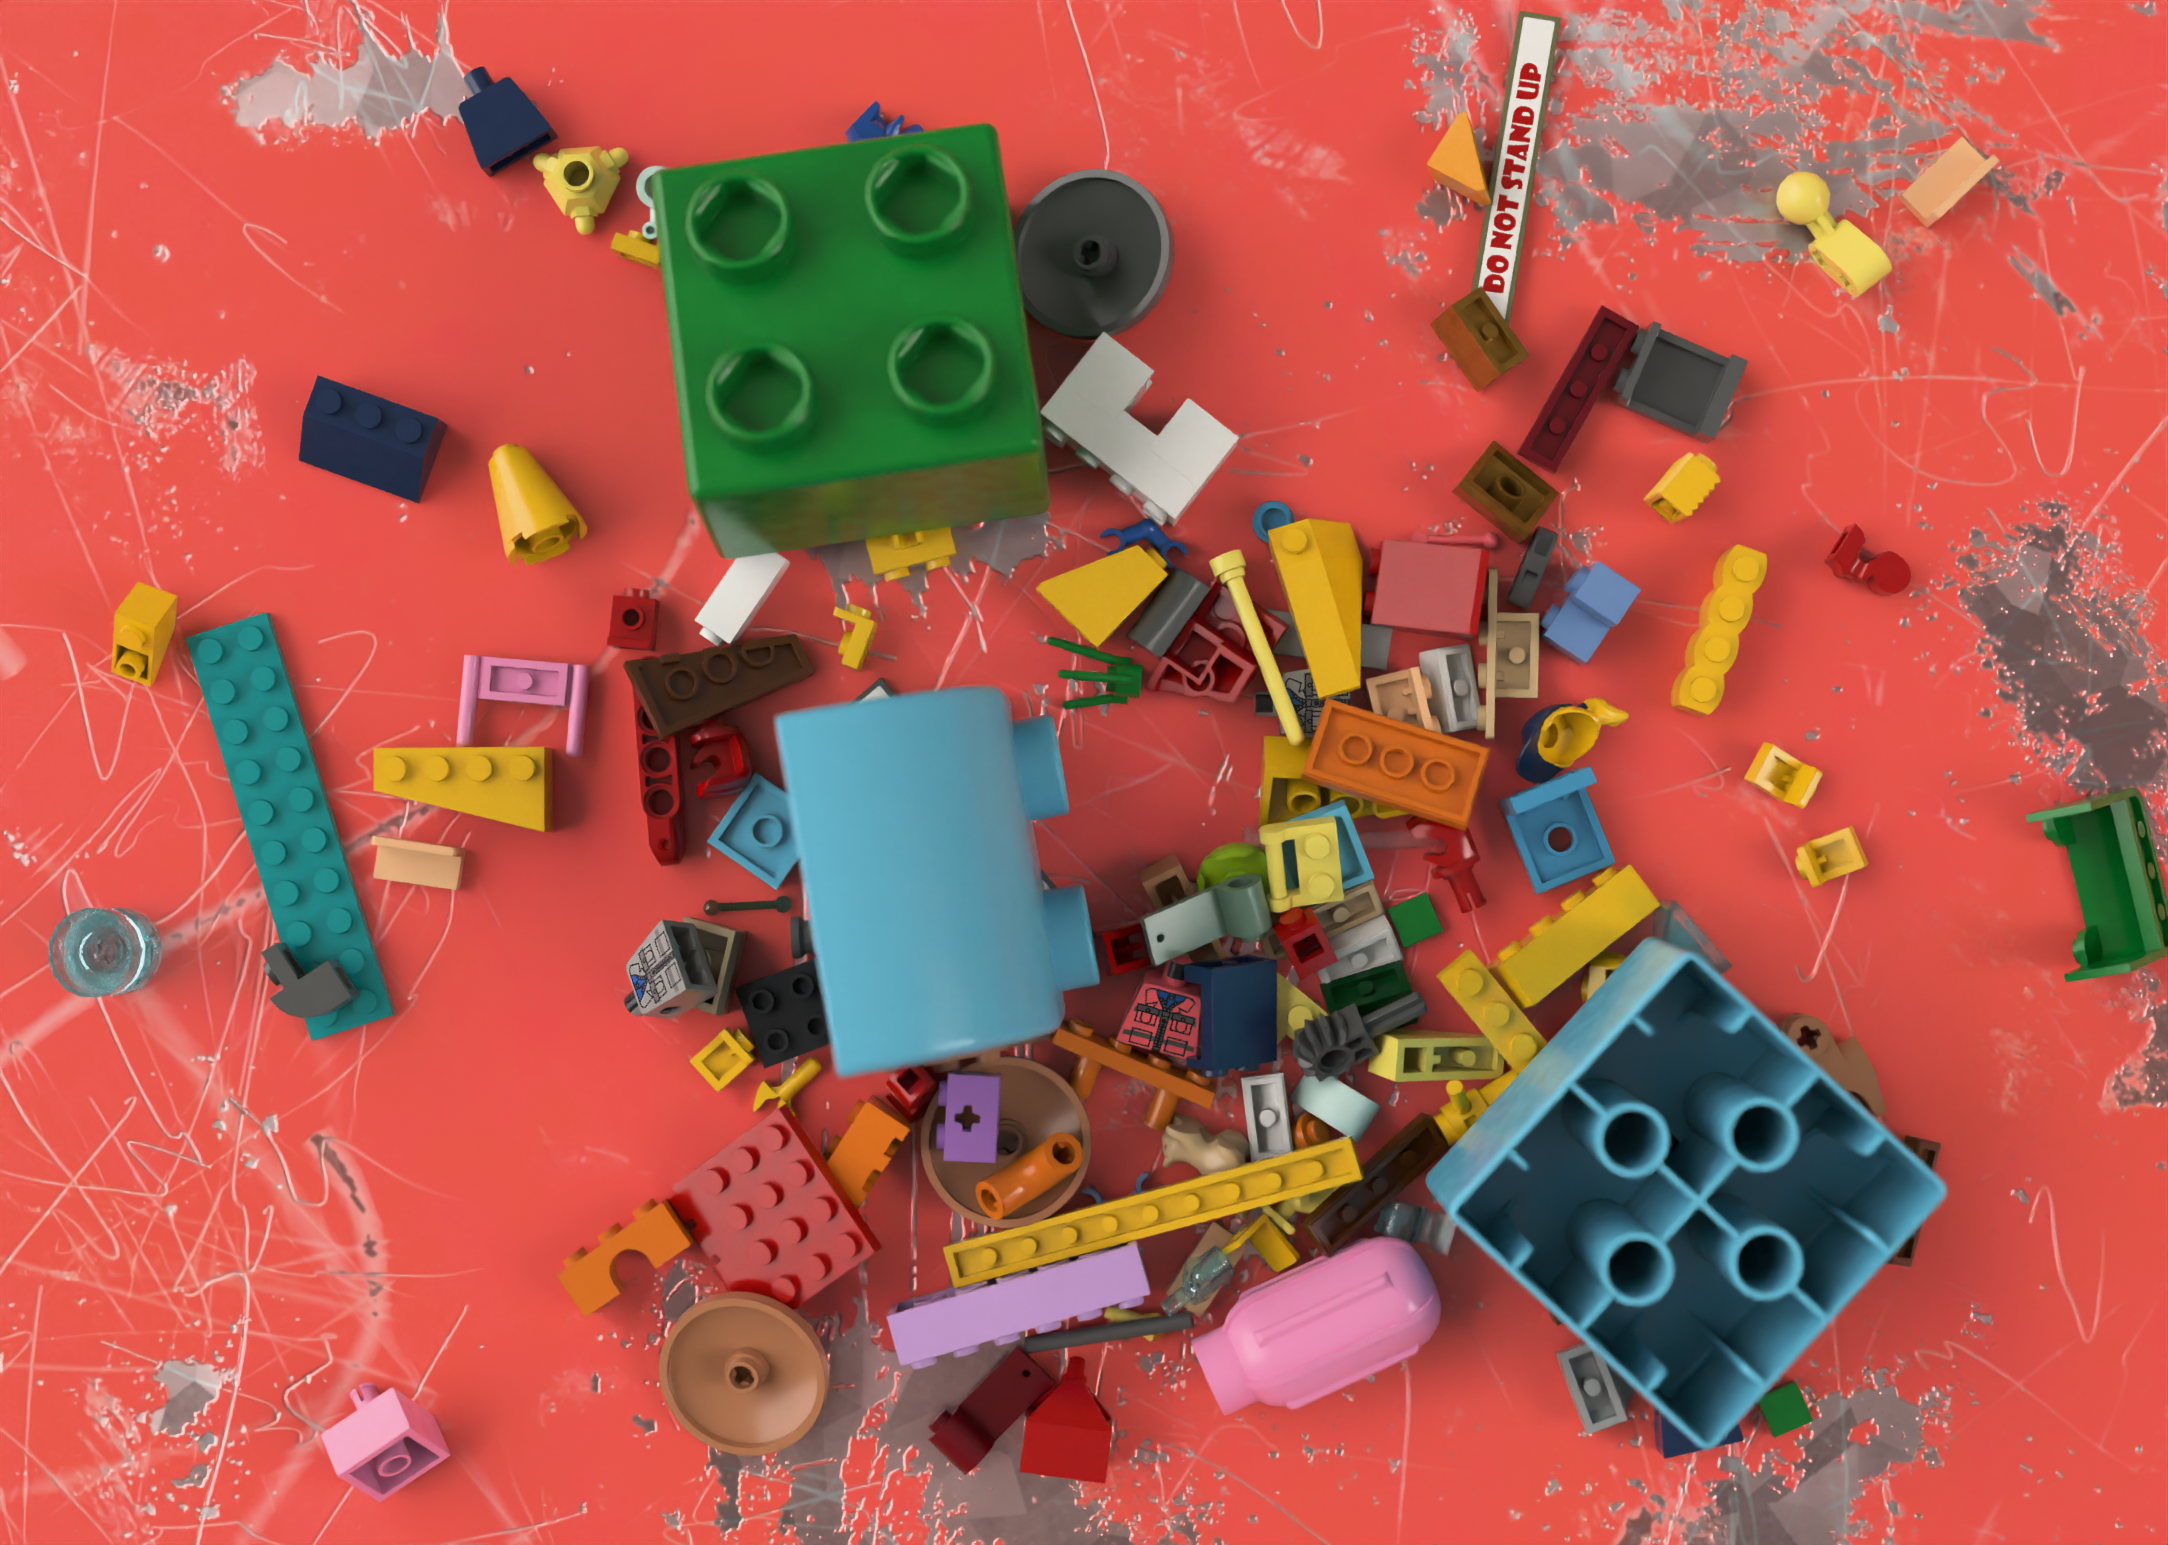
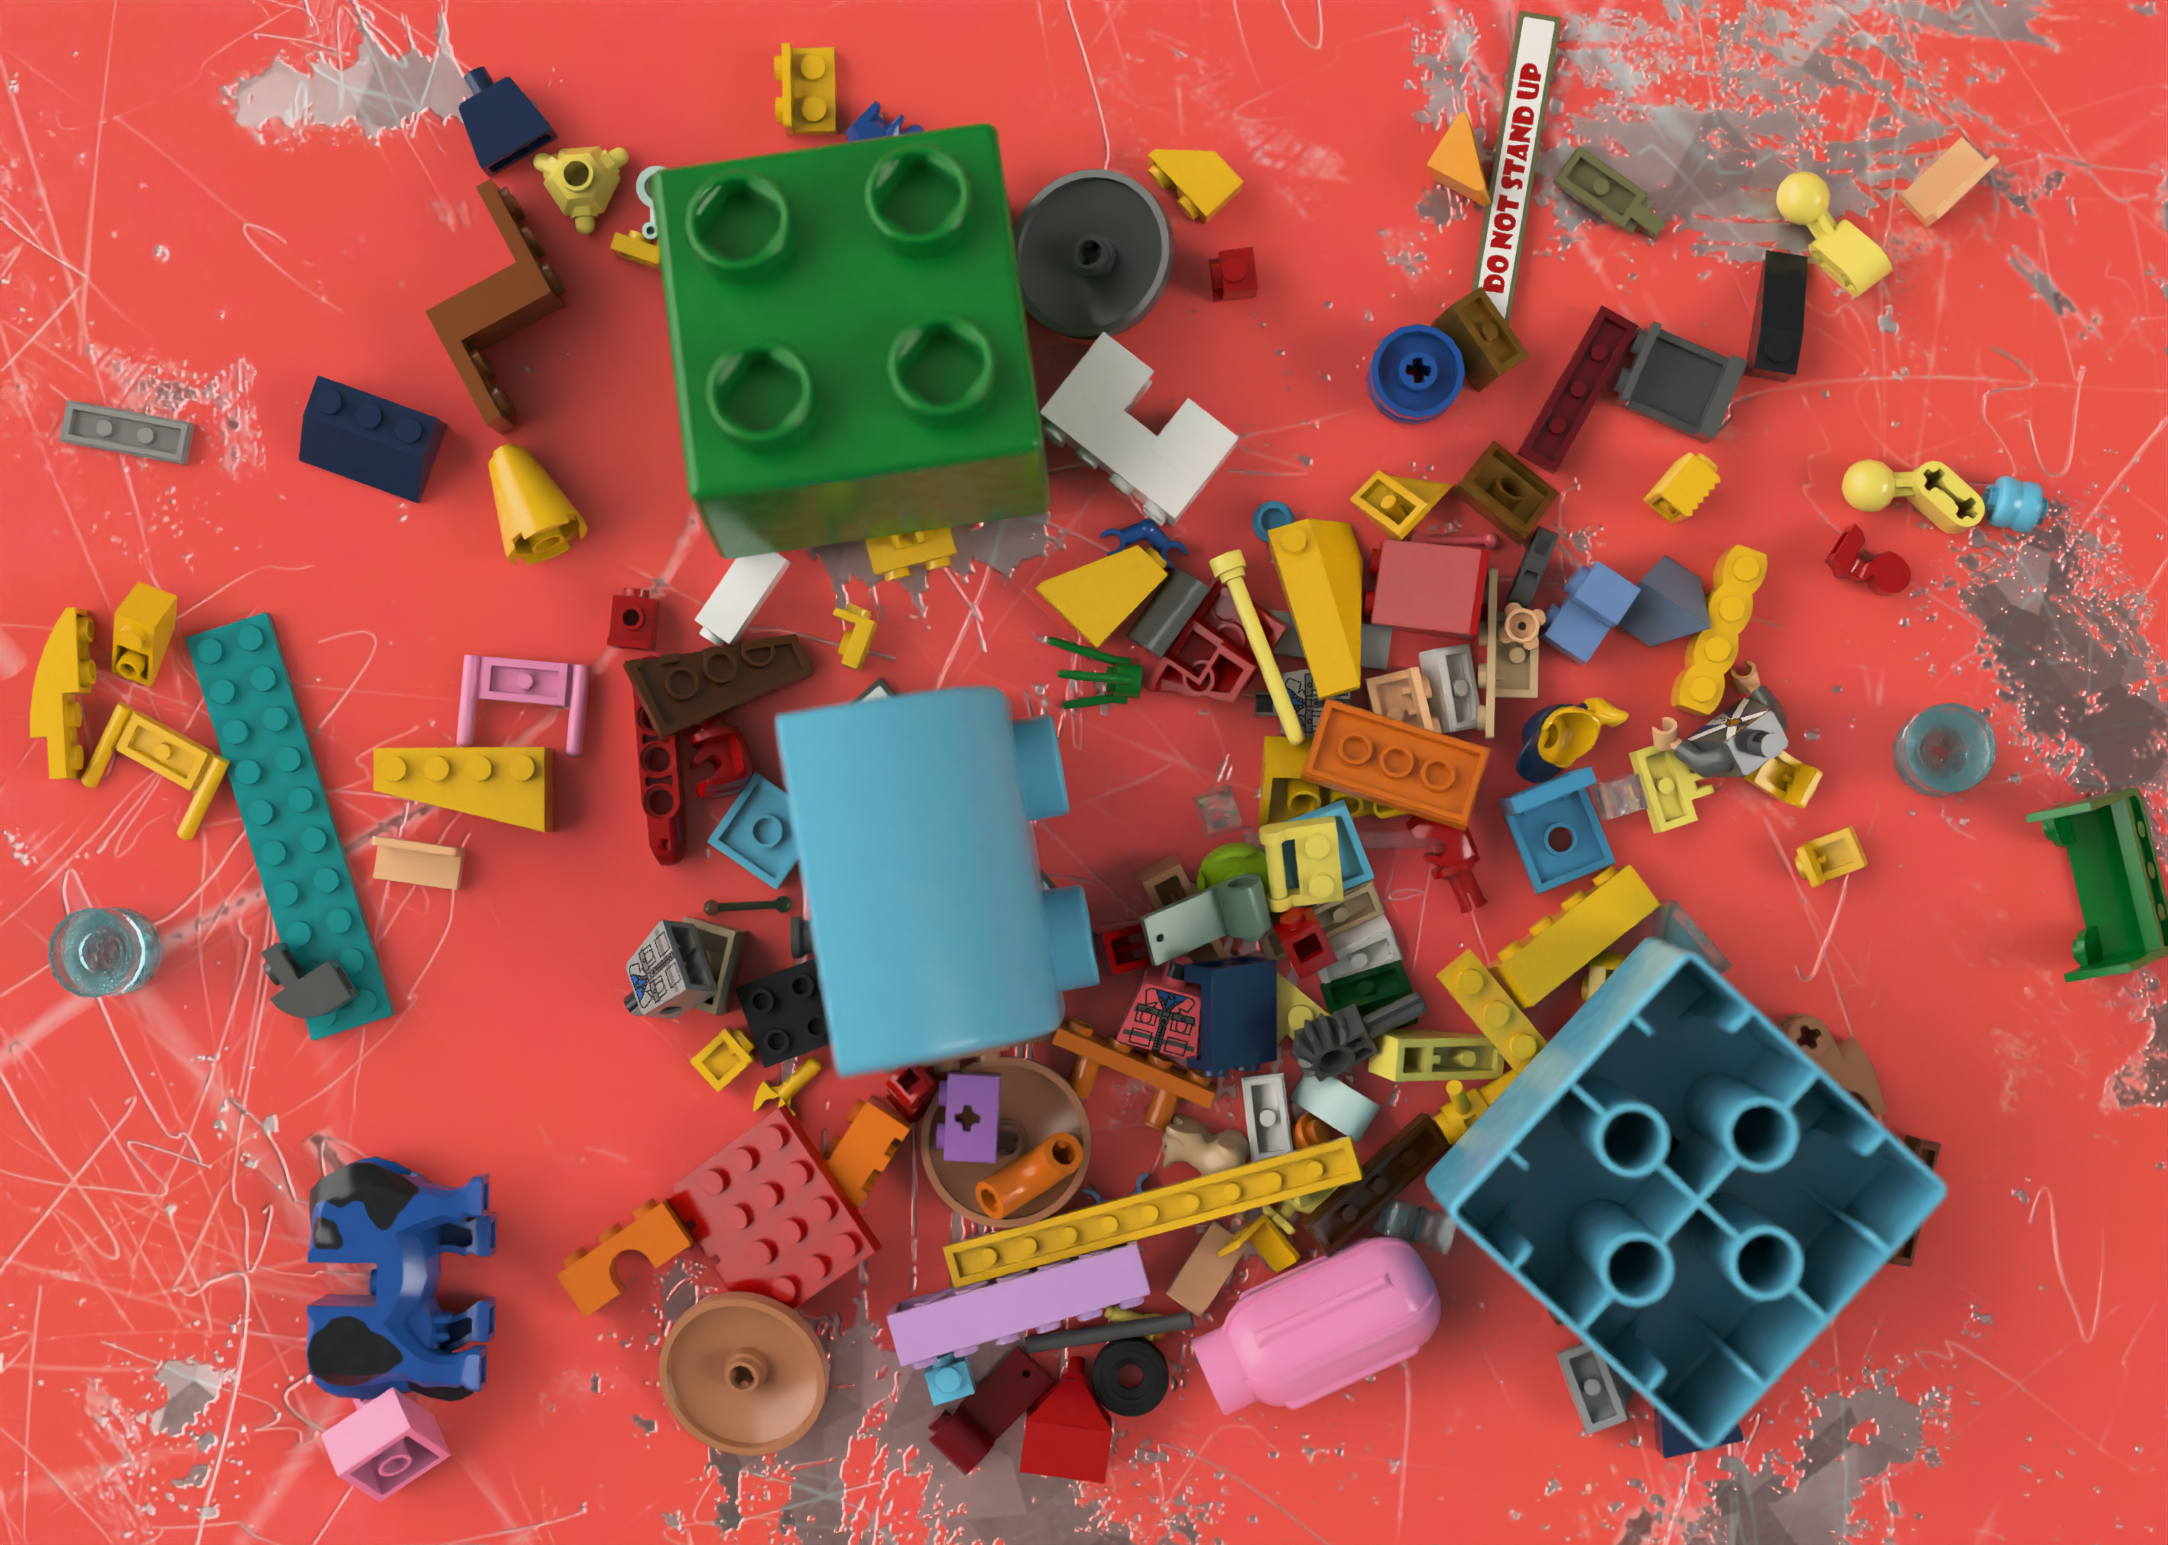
(62, 674): none -> yellow slope
(127, 432): none -> light grey tile
(163, 752): none -> yellow plate
(398, 1332): none -> blue animal
(497, 307): none -> dark orange bracket
(808, 90): none -> yellow bracket
(950, 1378): none -> medium azure brick
(1134, 1400): none -> black tyre
(1198, 178): none -> yellow slope
(1200, 1280): clear light blue piece -> none
(1217, 811): none -> clear leg
(1233, 275): none -> red brick
(1397, 502): none -> yellow slope
(1414, 920): green tile -> none
(1421, 350): none -> blue wheel
(1526, 637): none -> light nougat plate
(1609, 194): none -> olive hinge
(1618, 796): none -> clear leg
(1667, 605): none -> sand blue slope
(1667, 787): none -> light yellow hinge
(1737, 738): none -> dark grey torso
(1778, 317): none -> black slope
(1784, 1408): green tile -> none
(1872, 485): none -> light yellow beam
(1961, 733): none -> clear light blue wheel
(2015, 504): none -> medium azure piece

